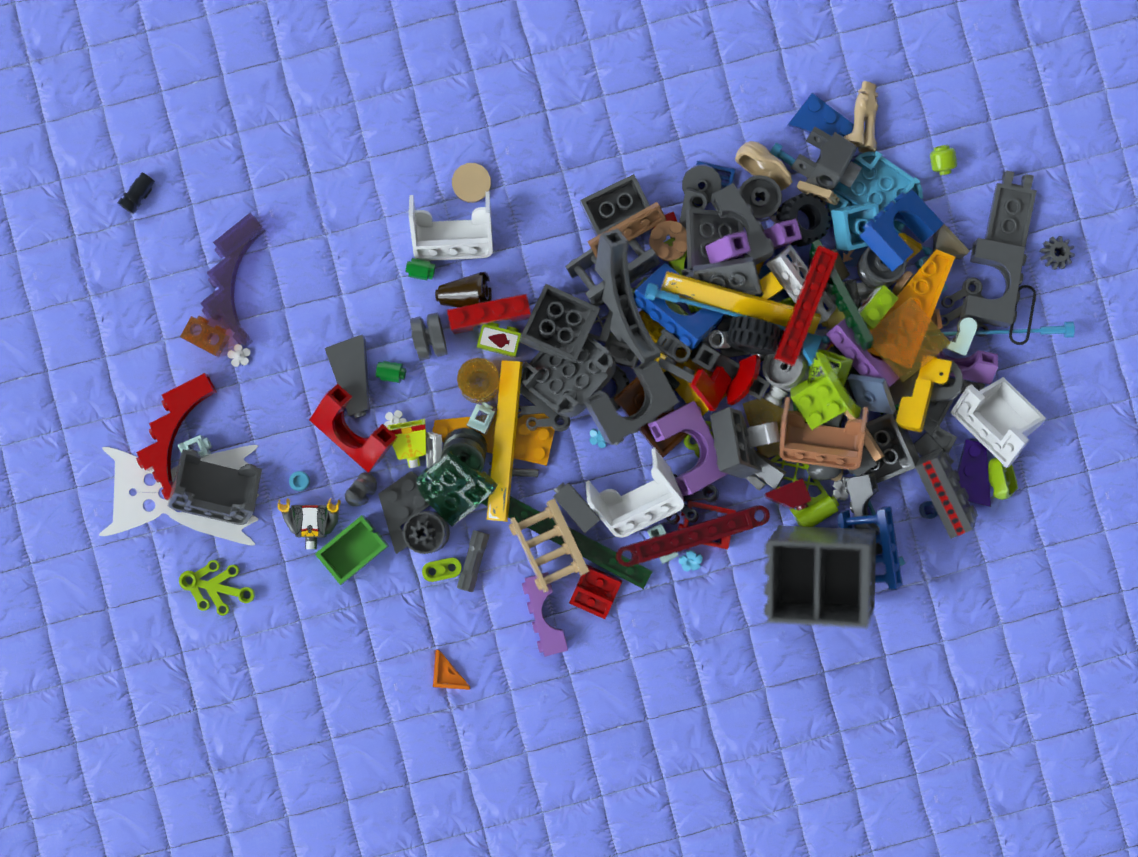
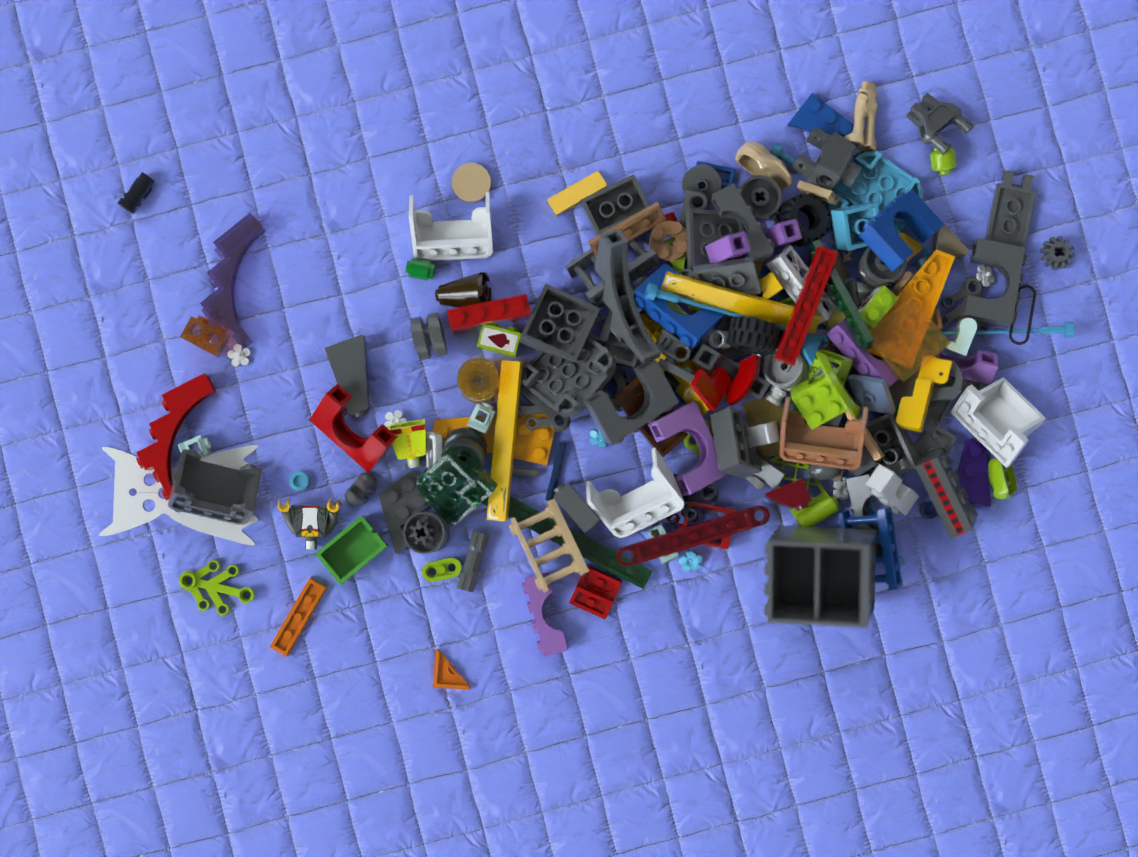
(298, 617): none -> orange tile
(390, 371): green brick -> none
(556, 471): none -> dark blue bar
(572, 195): none -> yellow slope
(890, 491): none -> white arch
(935, 116): none -> dark grey connector
(985, 274): none -> white plant

